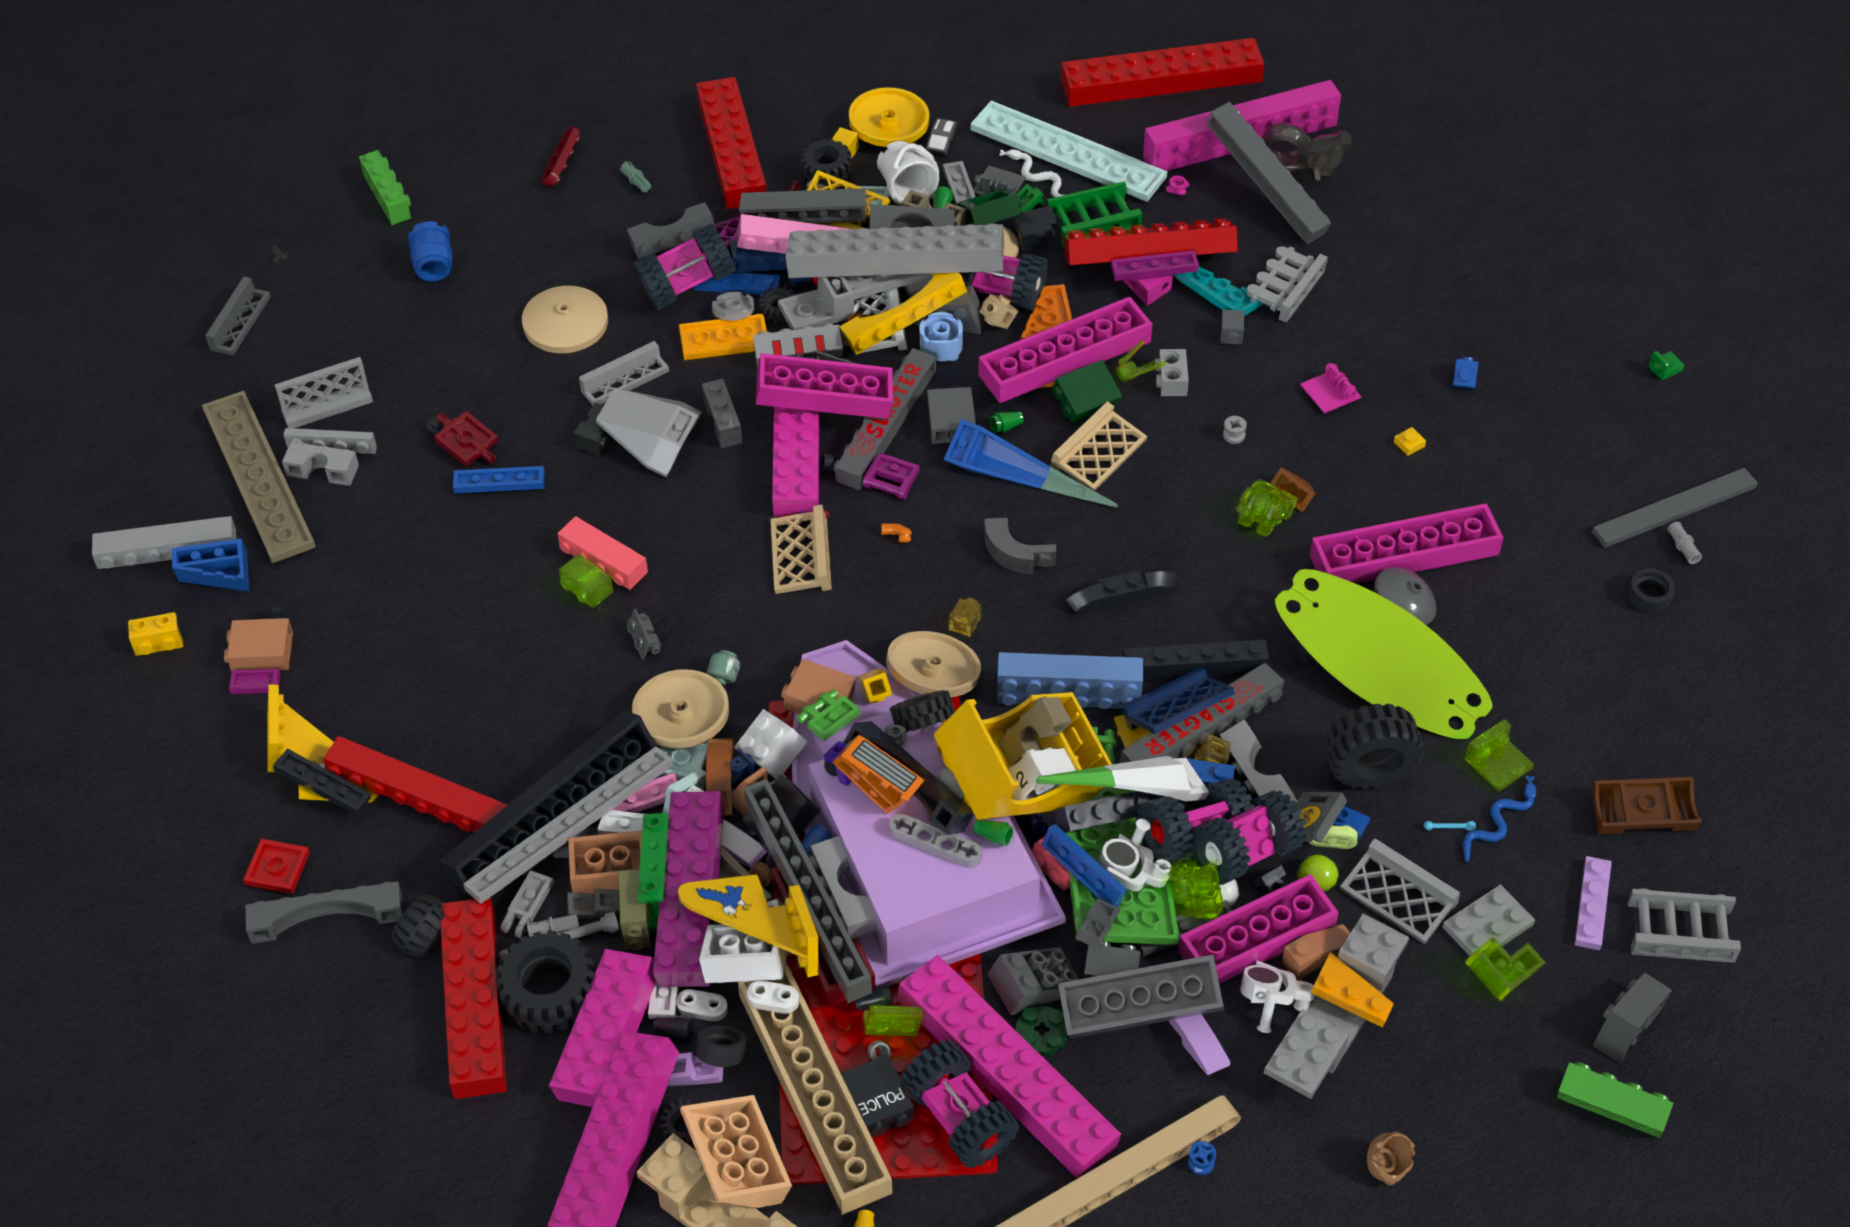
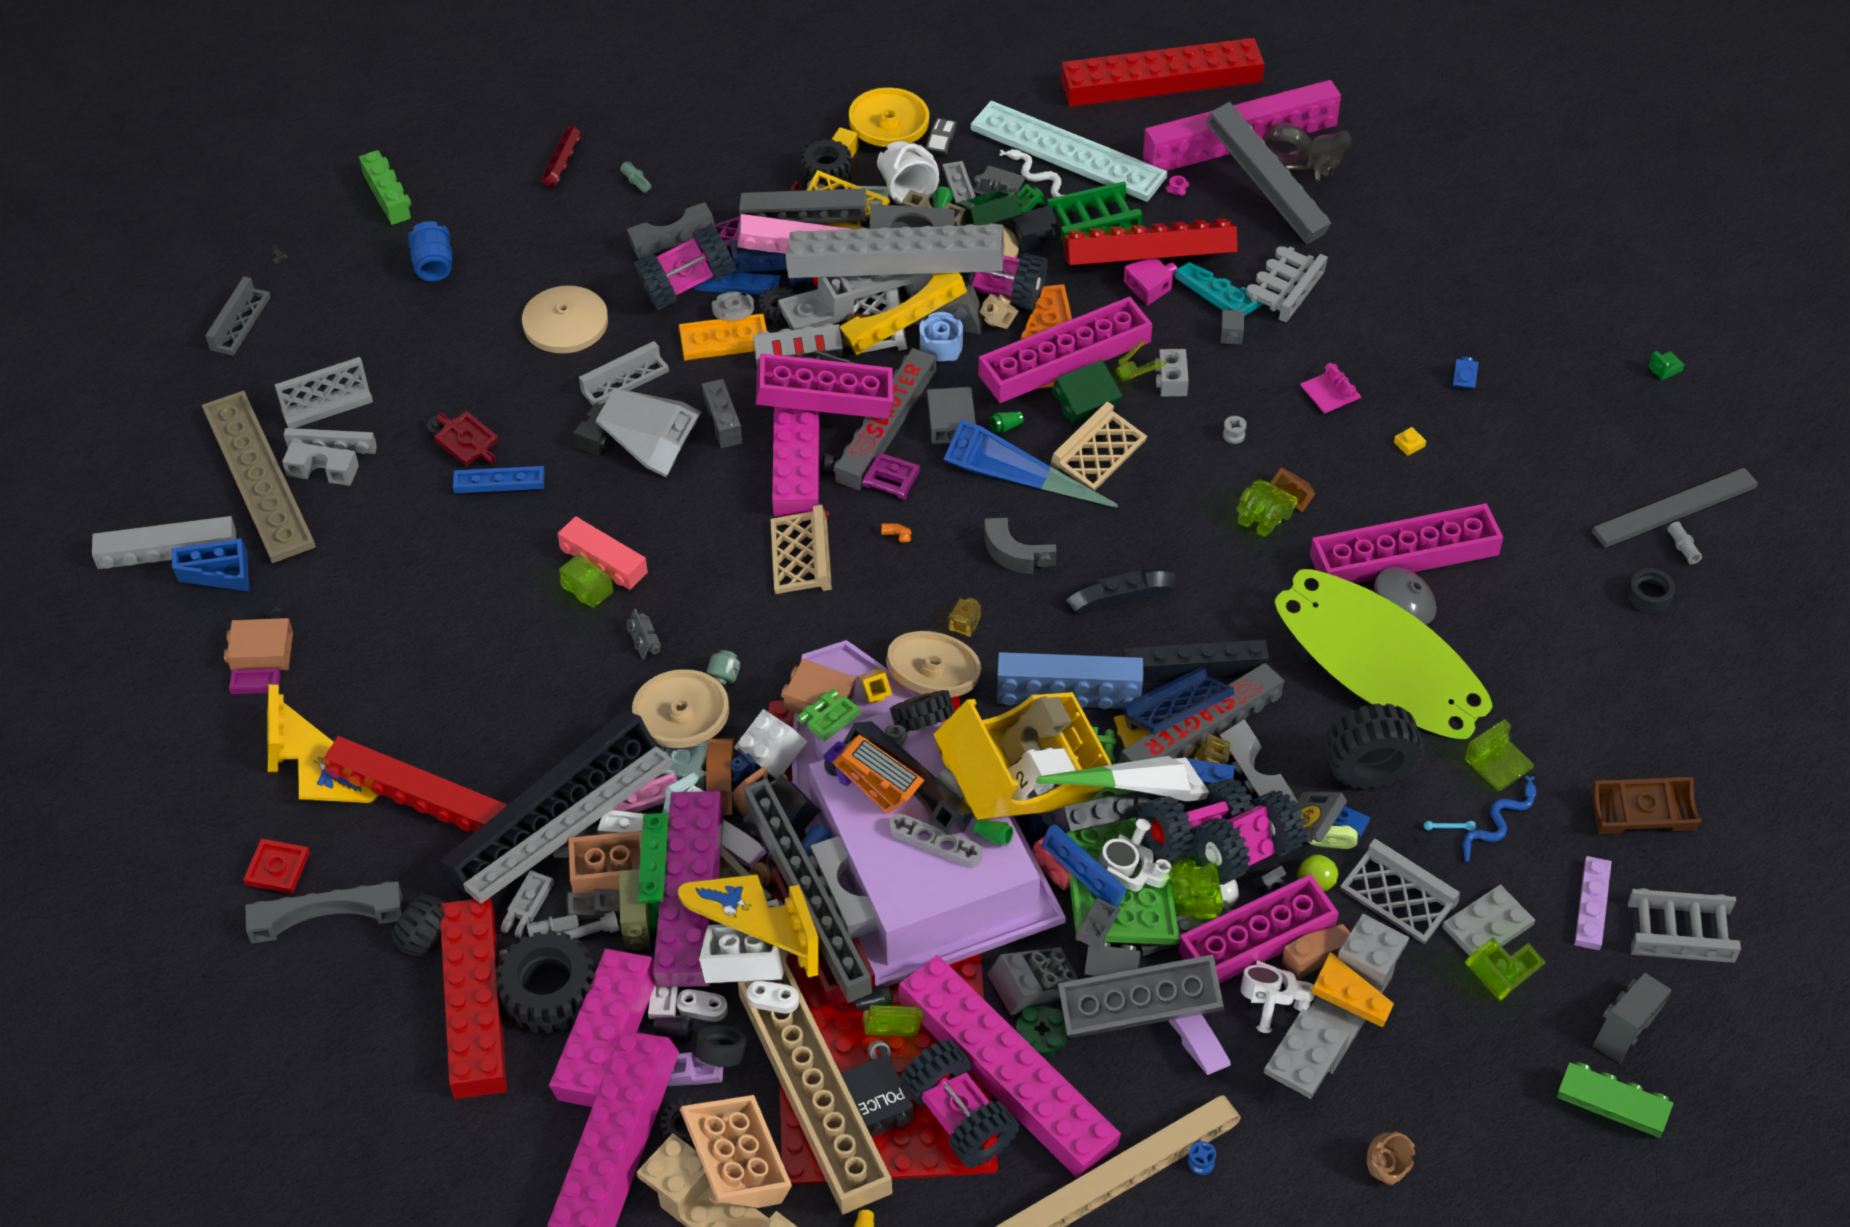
(154, 634): yellow bracket -> none
(322, 781): black plate -> none
(730, 139): red brick -> none
(1154, 265): magenta plate -> none

